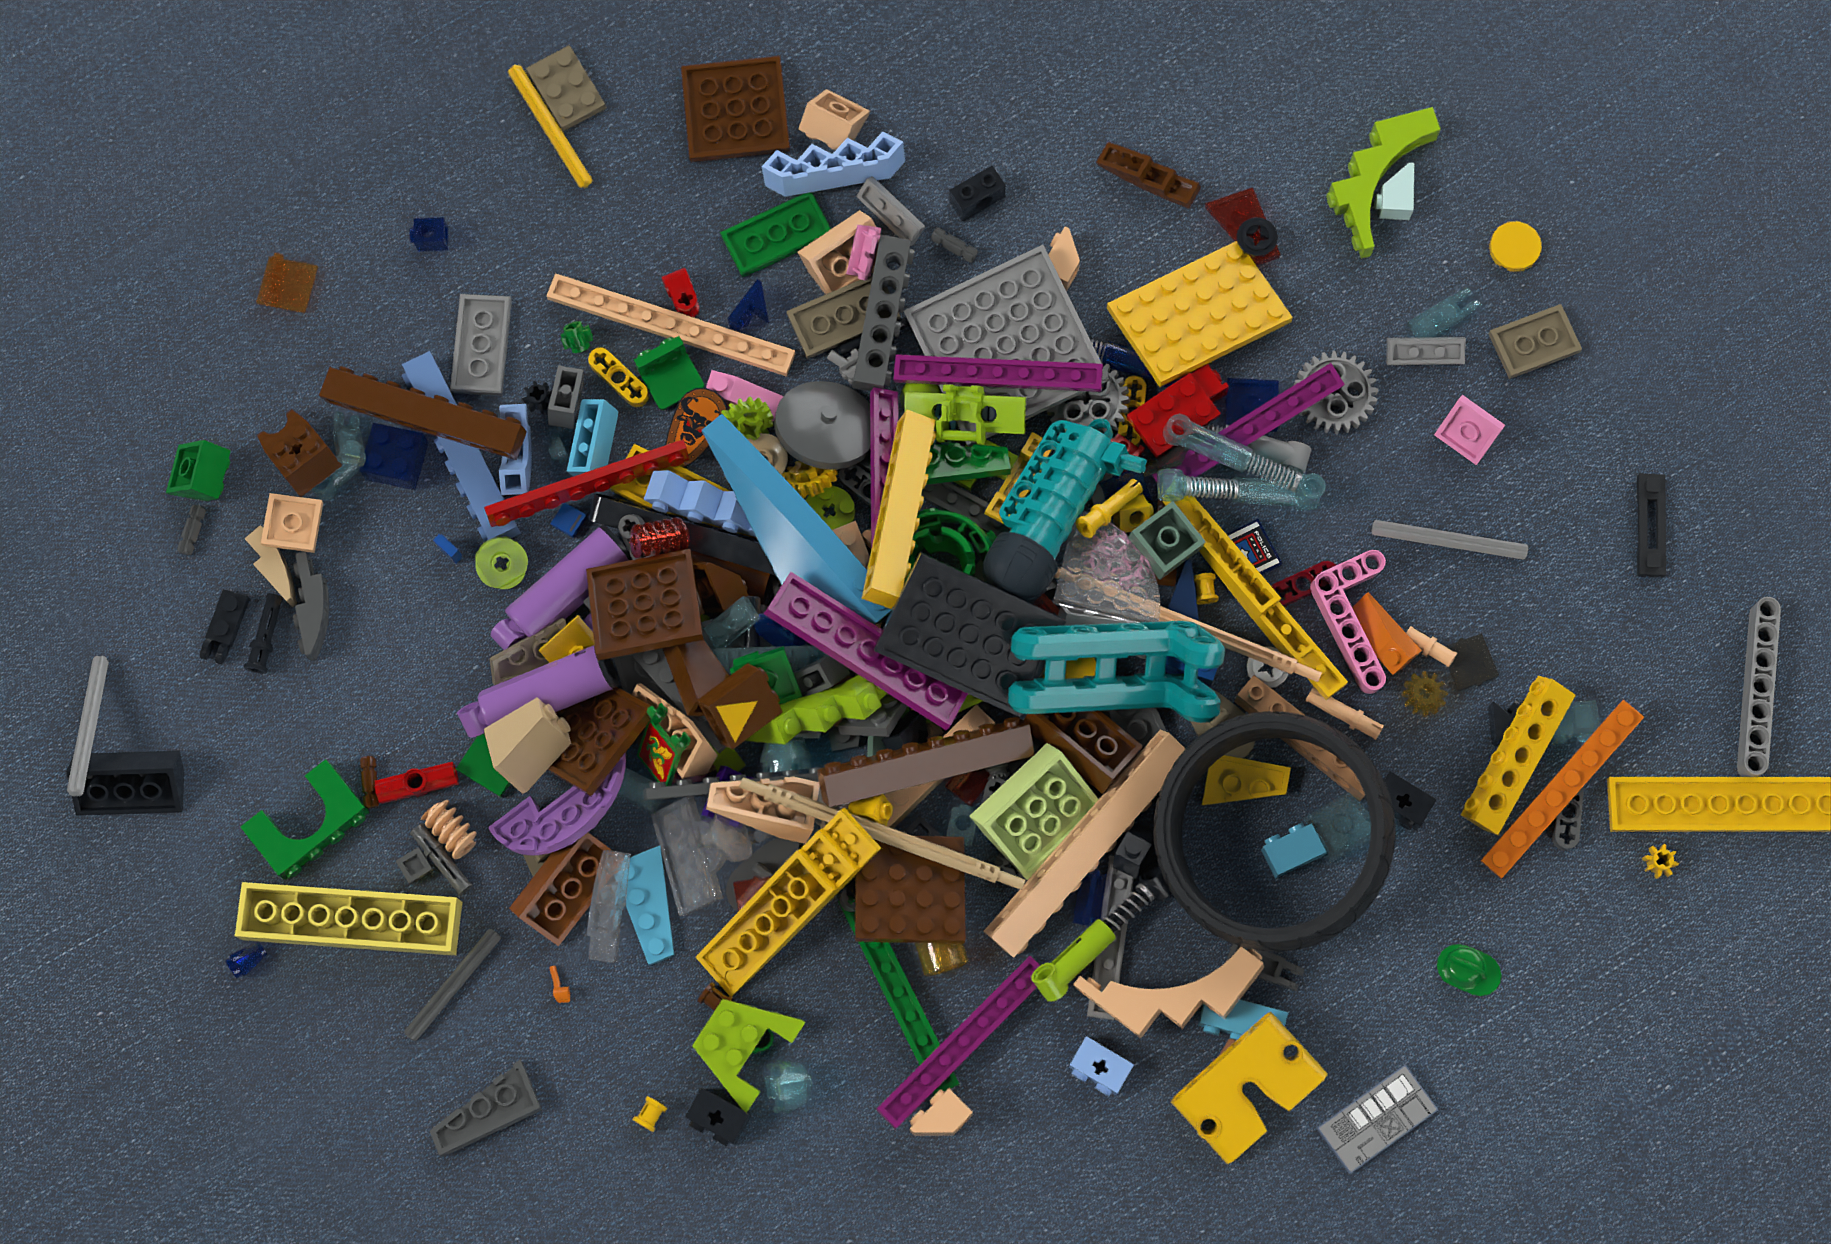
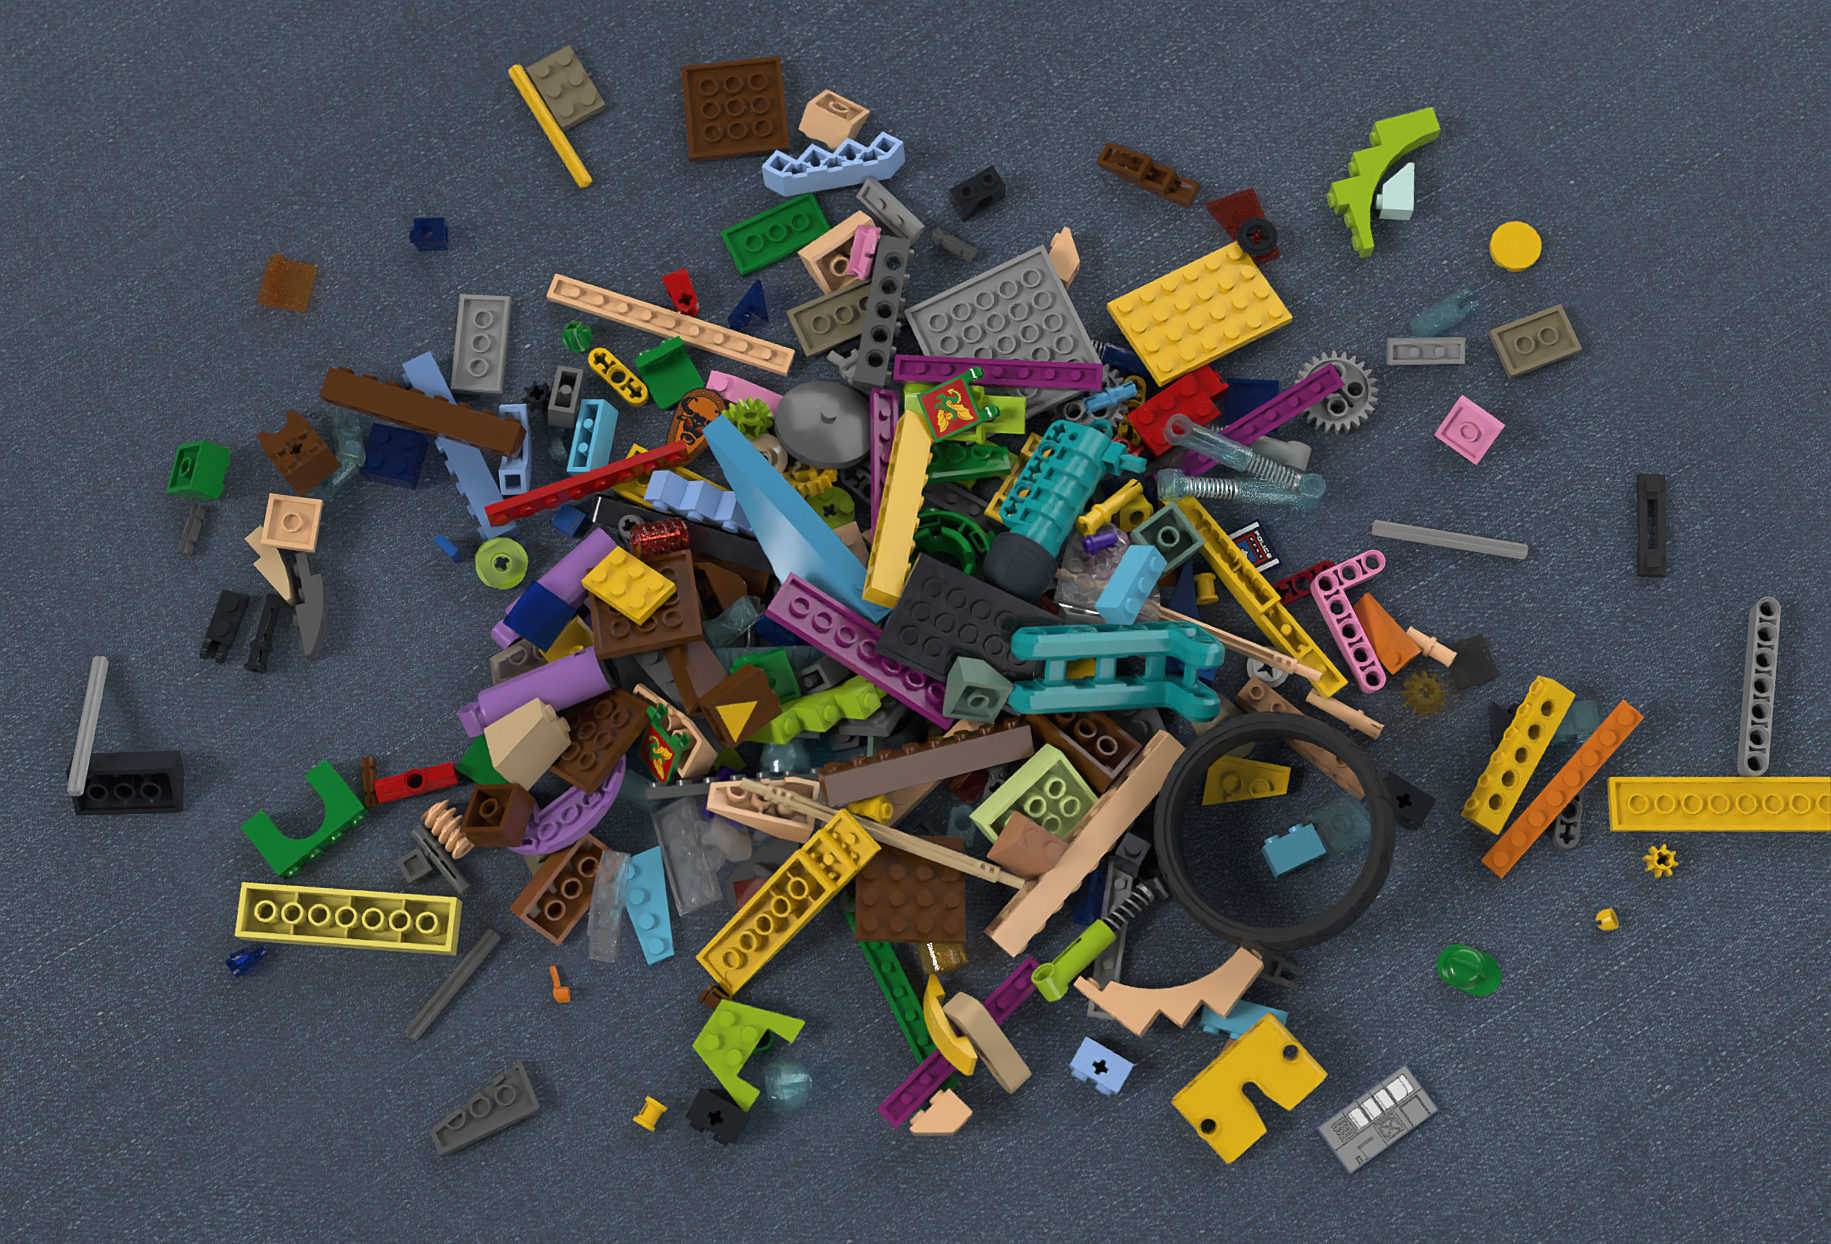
(497, 815): none -> reddish brown brick
(539, 616): none -> clear blue tile
(629, 585): none -> yellow plate
(952, 407): none -> flag
(956, 1050): none -> yellow slope
(975, 691): none -> sand green slope
(987, 1040): none -> tan beam
(1027, 848): none -> nougat slope
(1093, 544): none -> dark purple pin
(1110, 397): none -> dark azure pin
(1130, 584): none -> medium azure brick
(1608, 919): none -> yellow hinge

